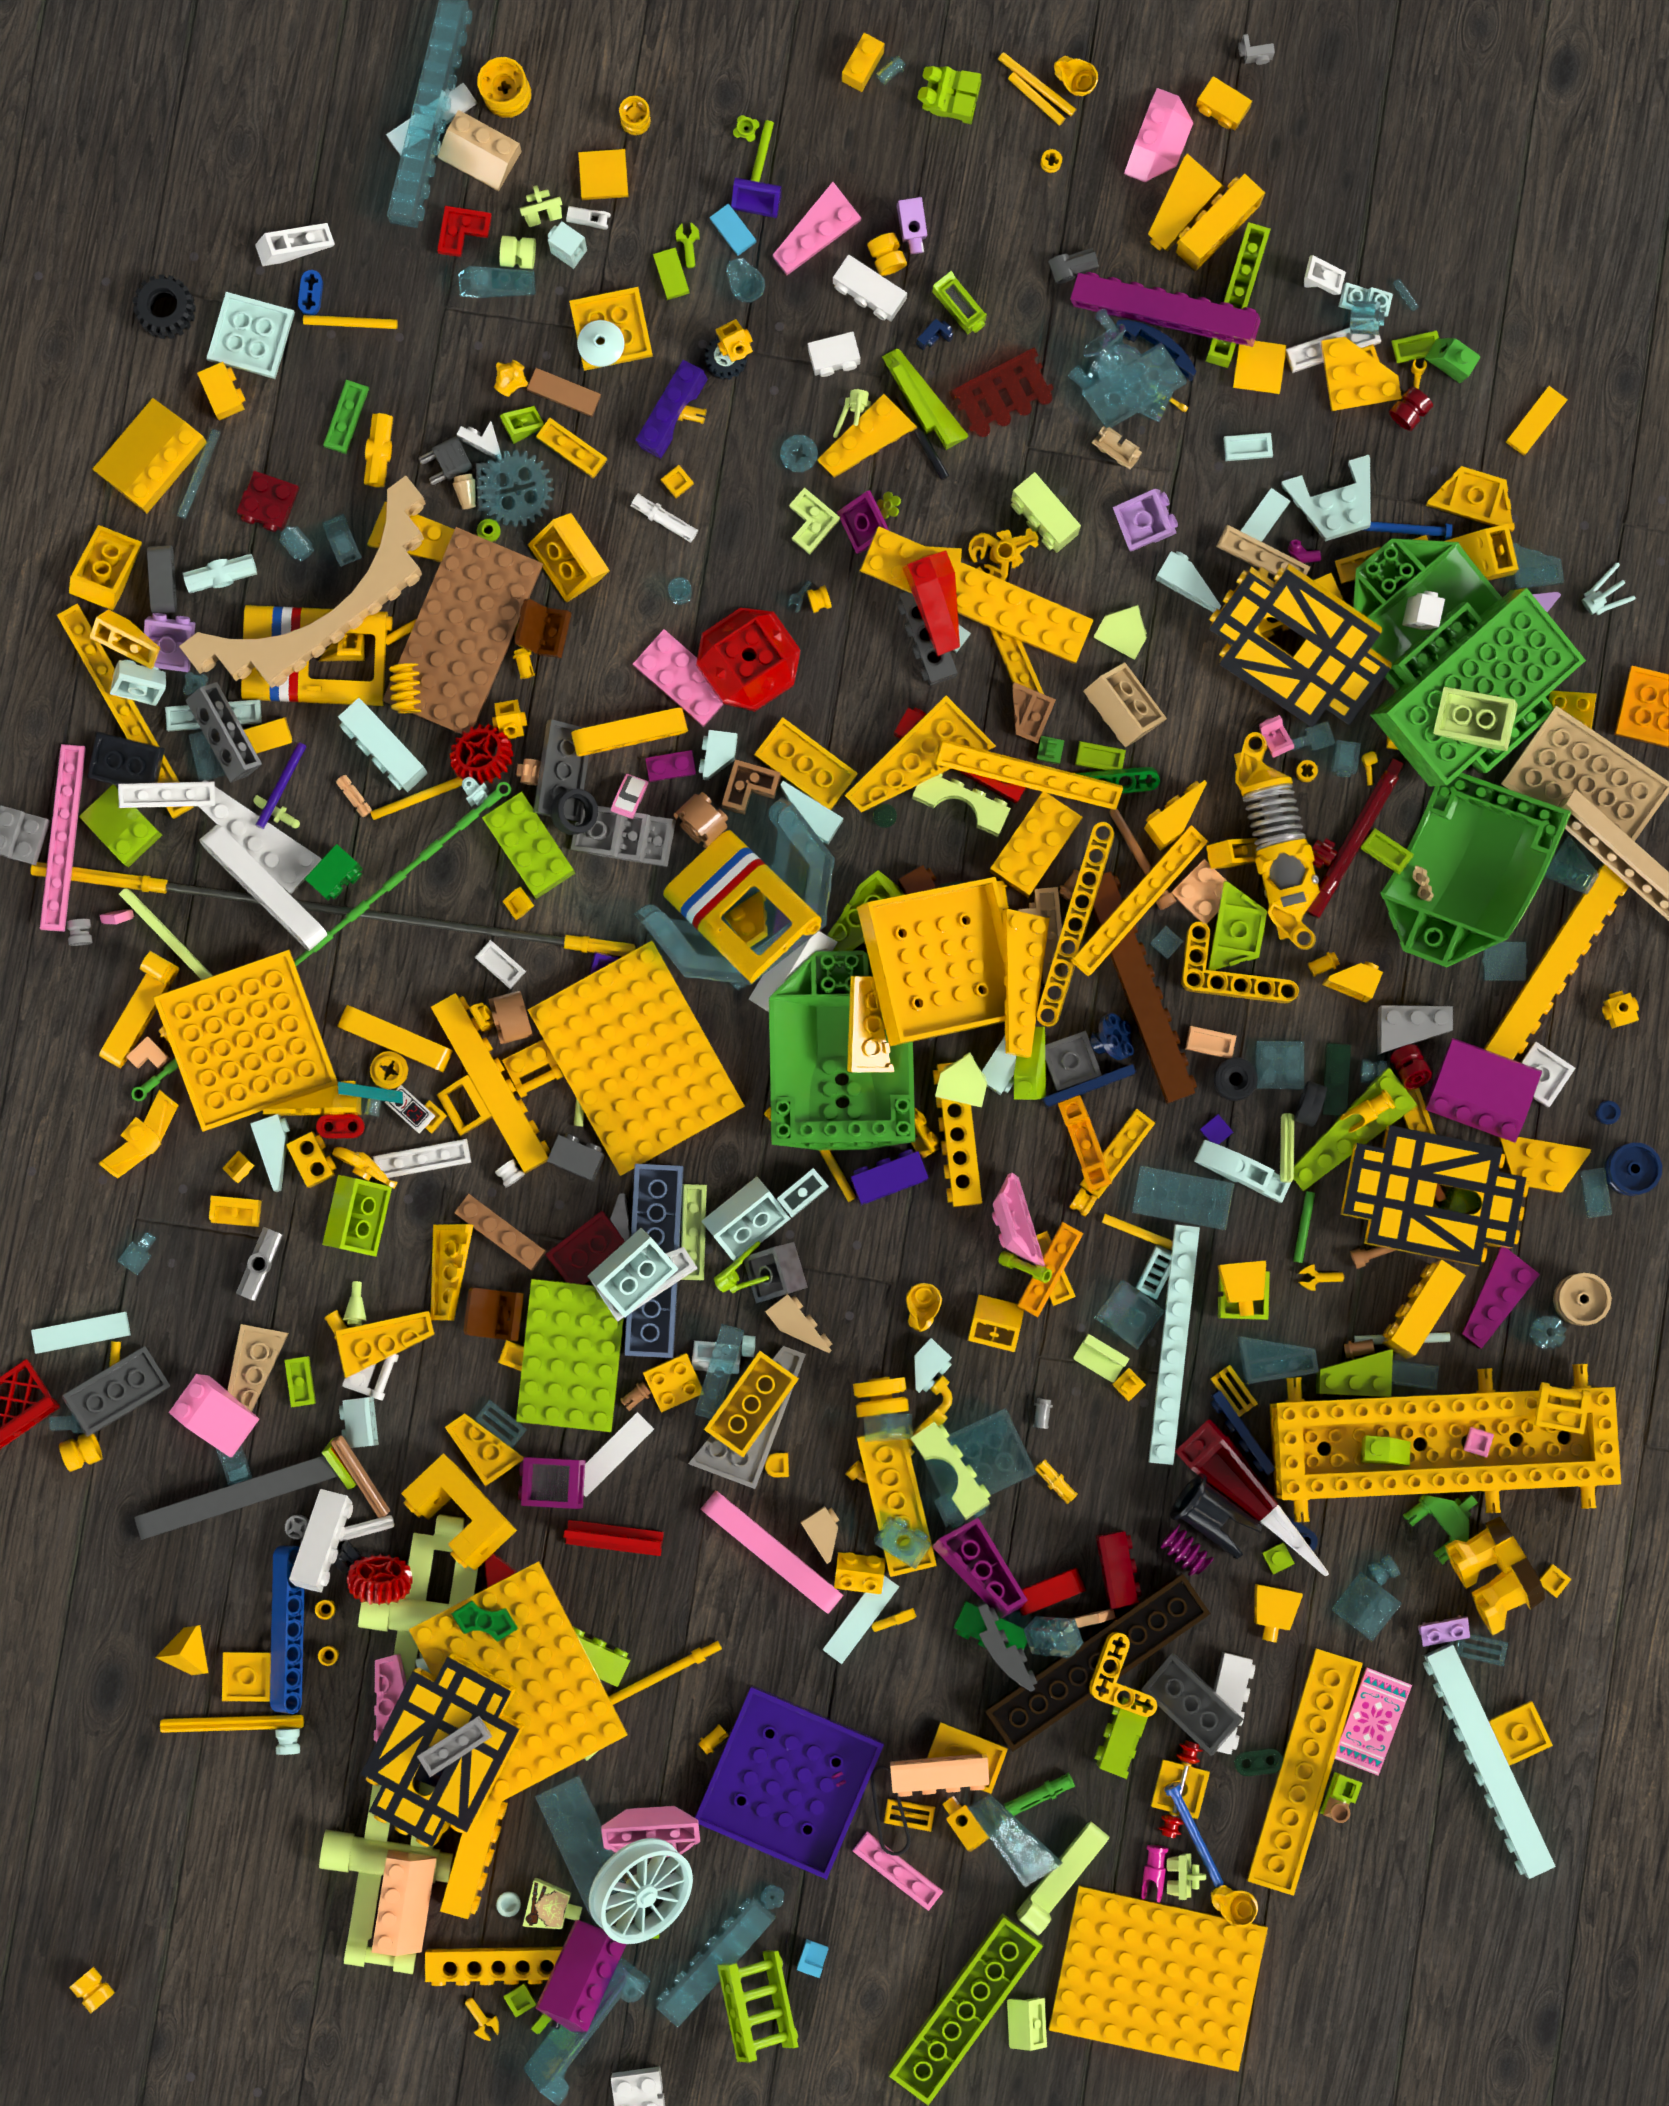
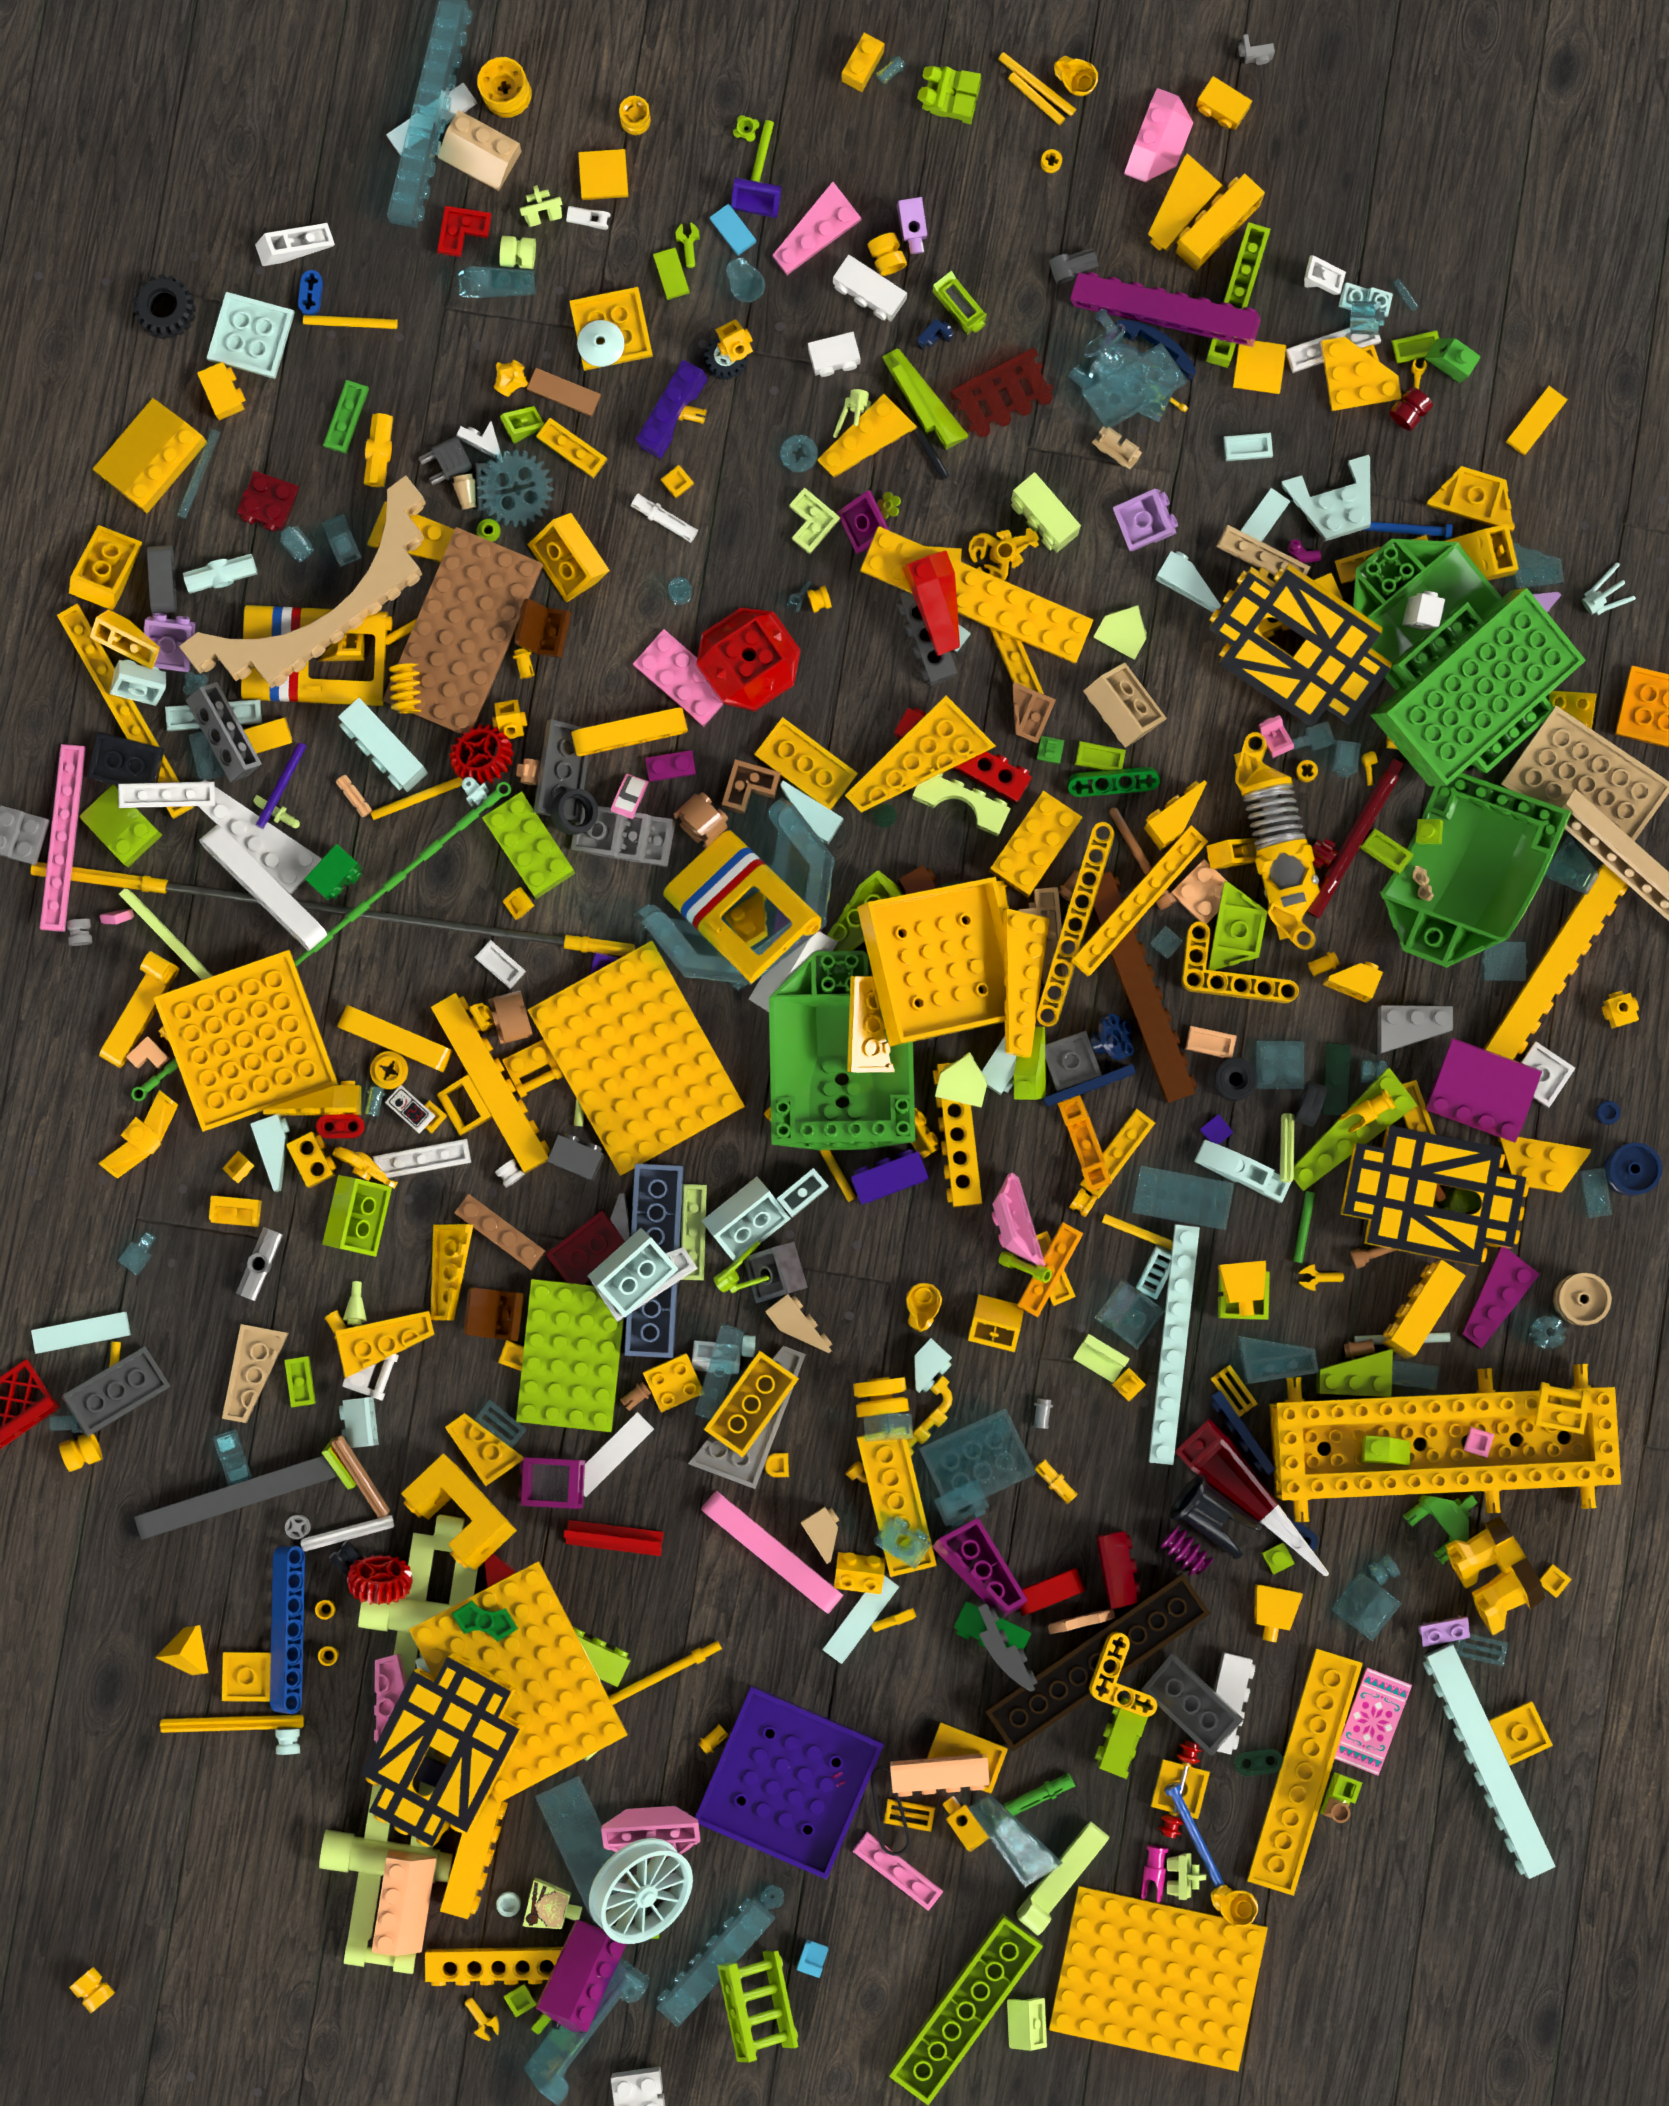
(214, 1414): bright pink slope -> none
(321, 1541): white brick -> none
(370, 1092): teal sticker -> none
(454, 1746): light grey plate -> none
(567, 244): light aqua brick -> none
(720, 752): light aqua slope -> none
(933, 1445): yellowish green arch -> none
(1028, 774): yellow plate -> none
(1053, 1636): clear light blue brick -> none
(1411, 1066): dark red wheel -> none
(1429, 831): none -> lime plate
(1476, 718): yellowish green slope -> none

